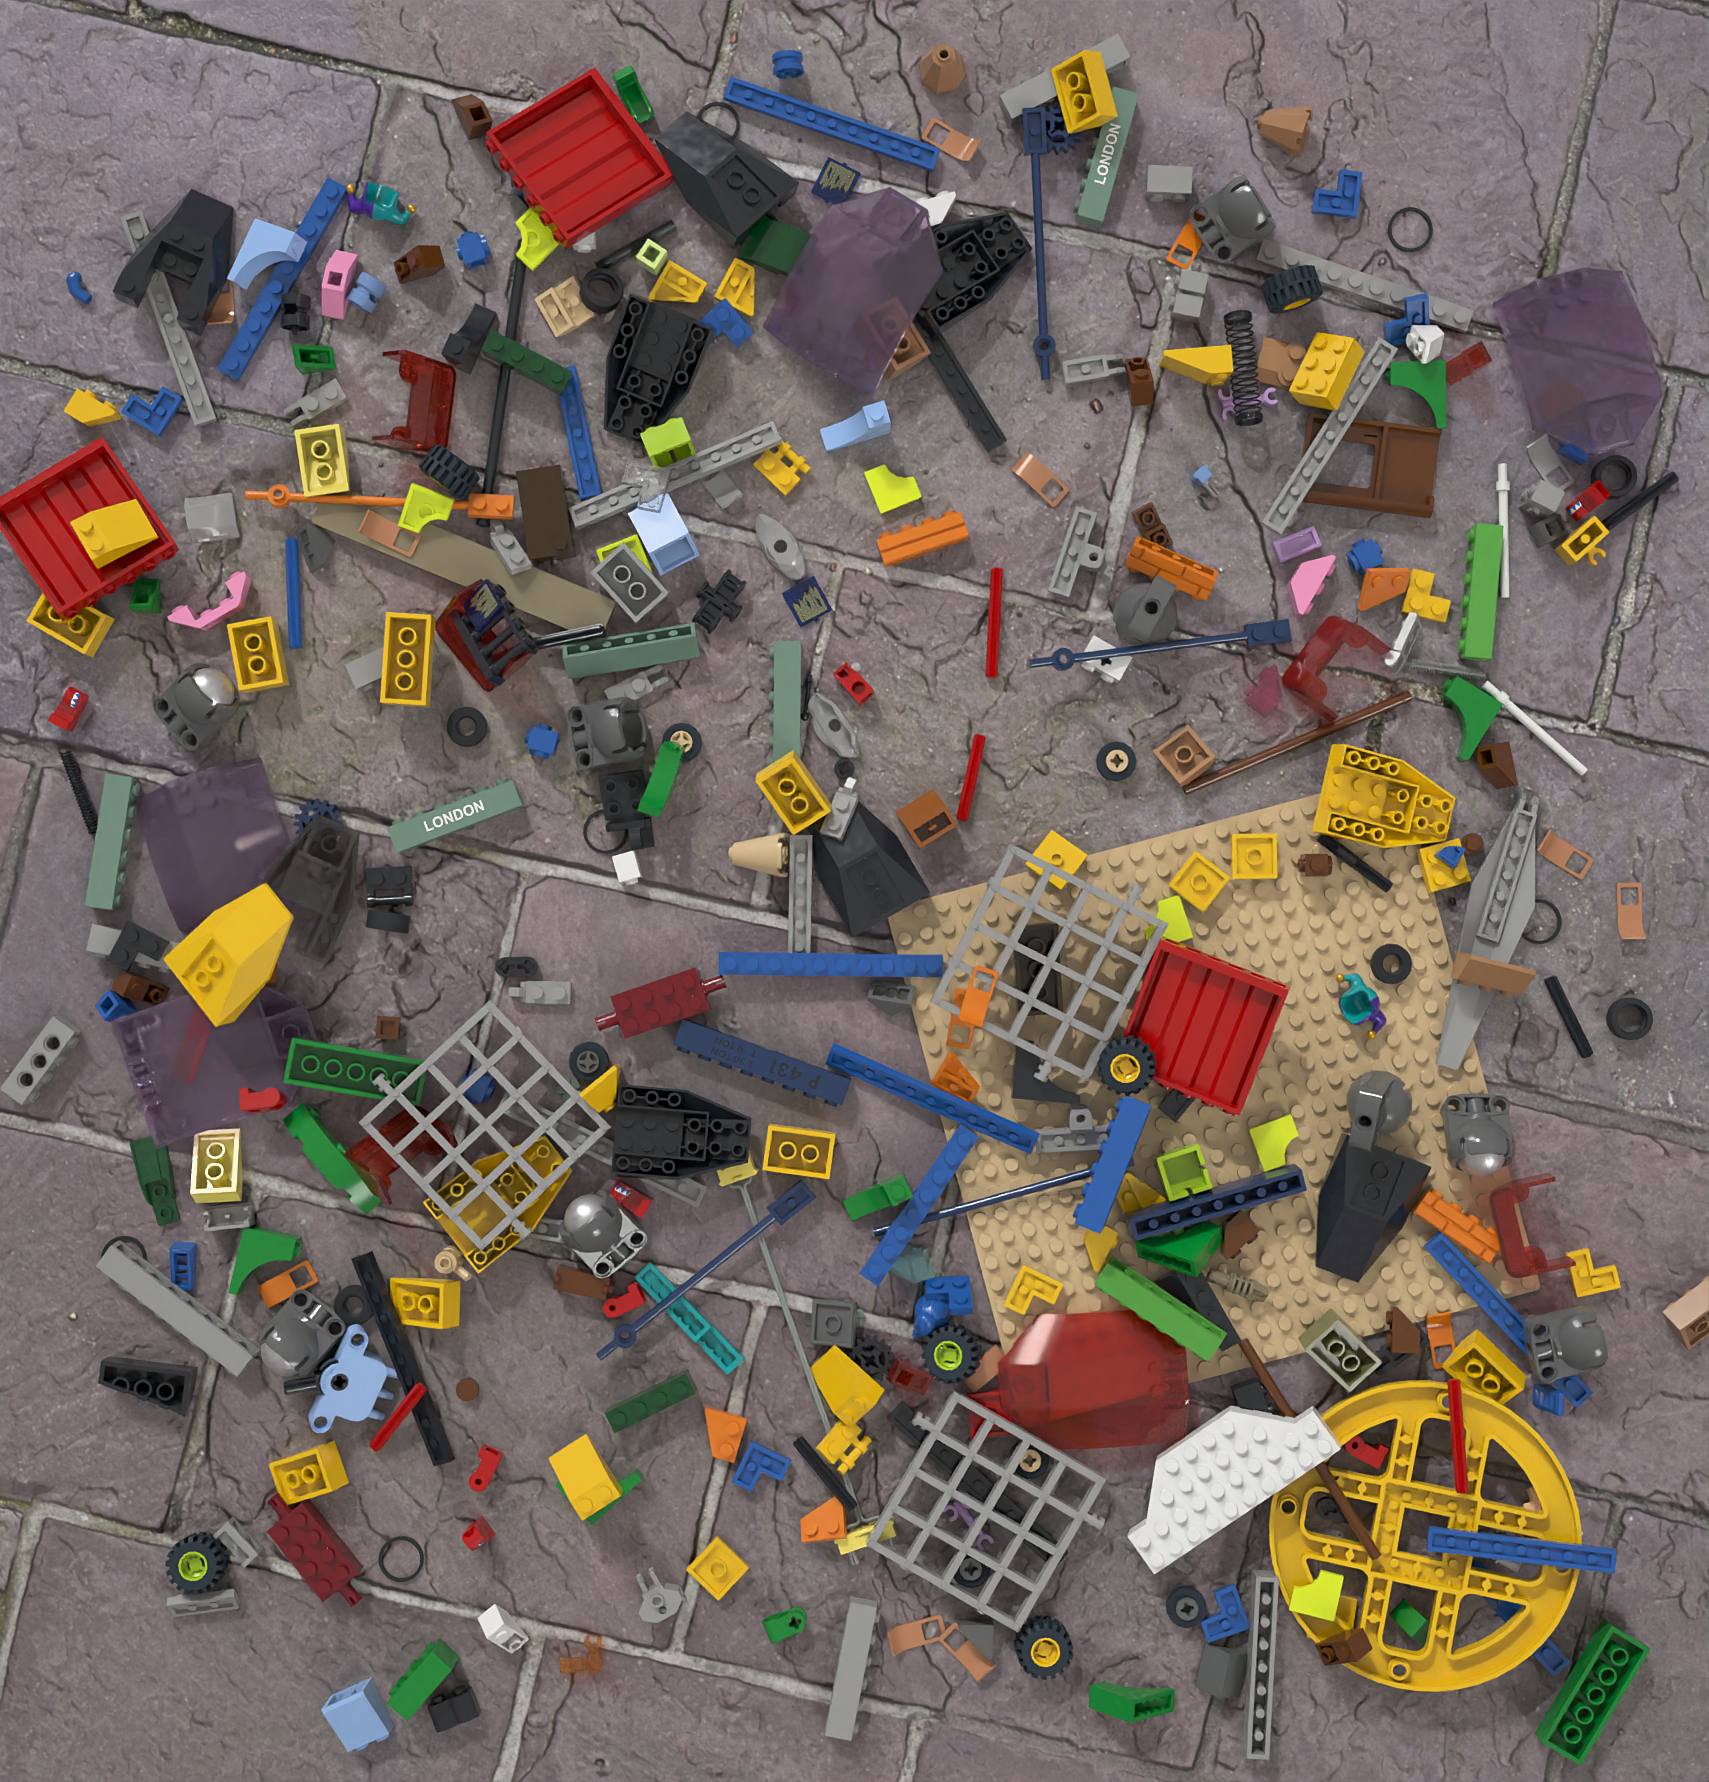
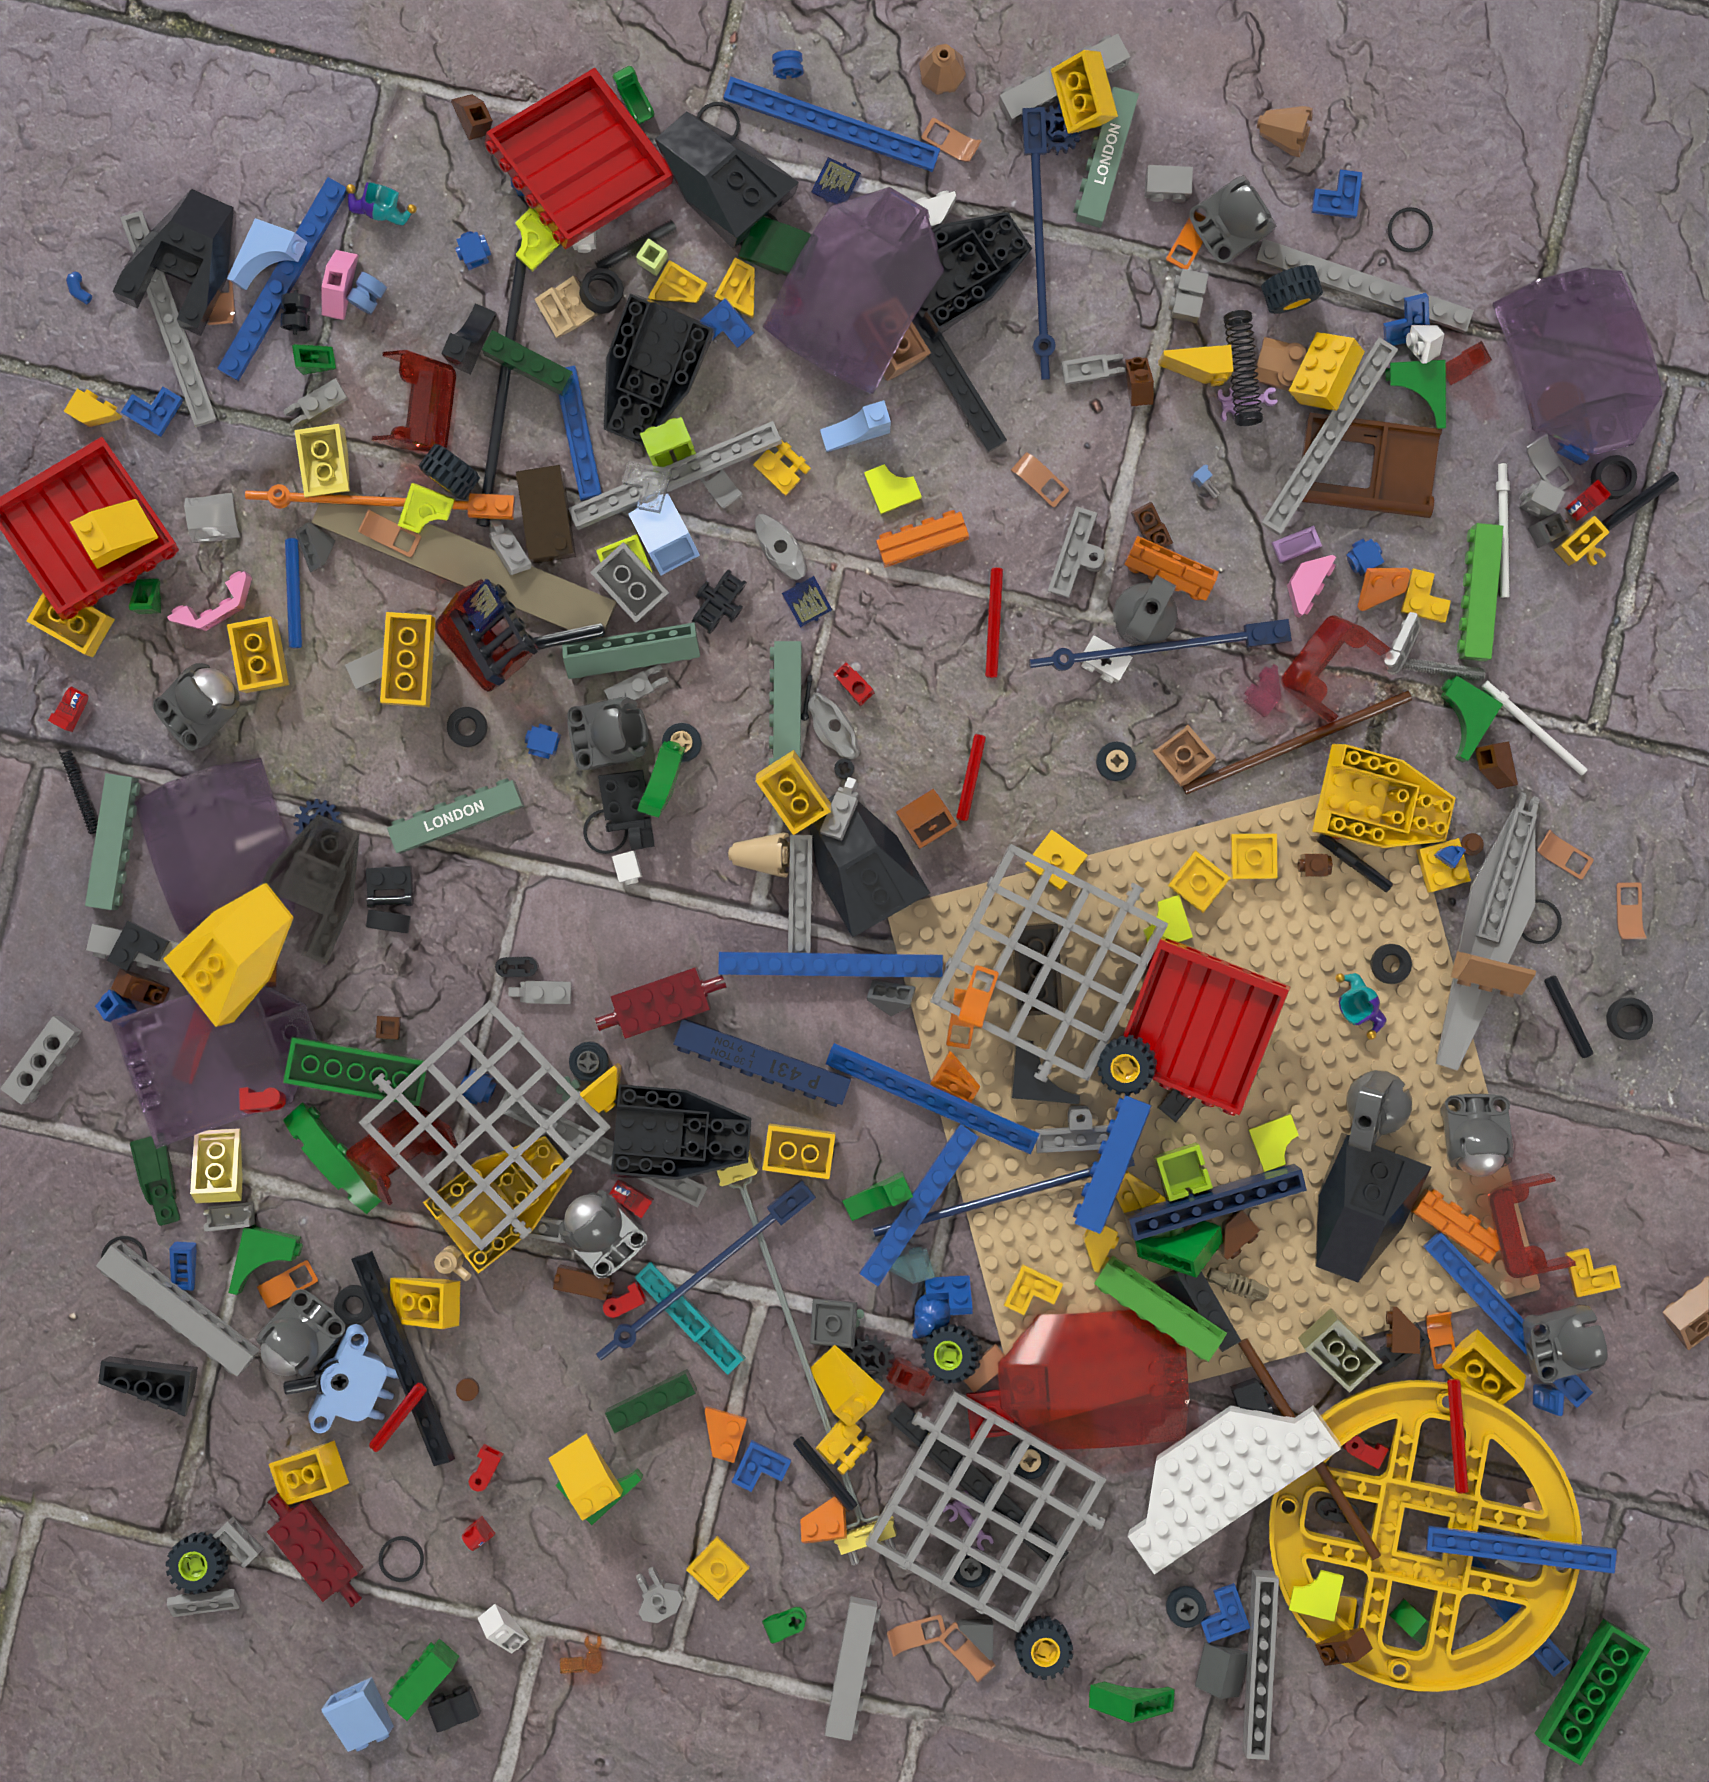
(419, 263): reddish brown slope -> none

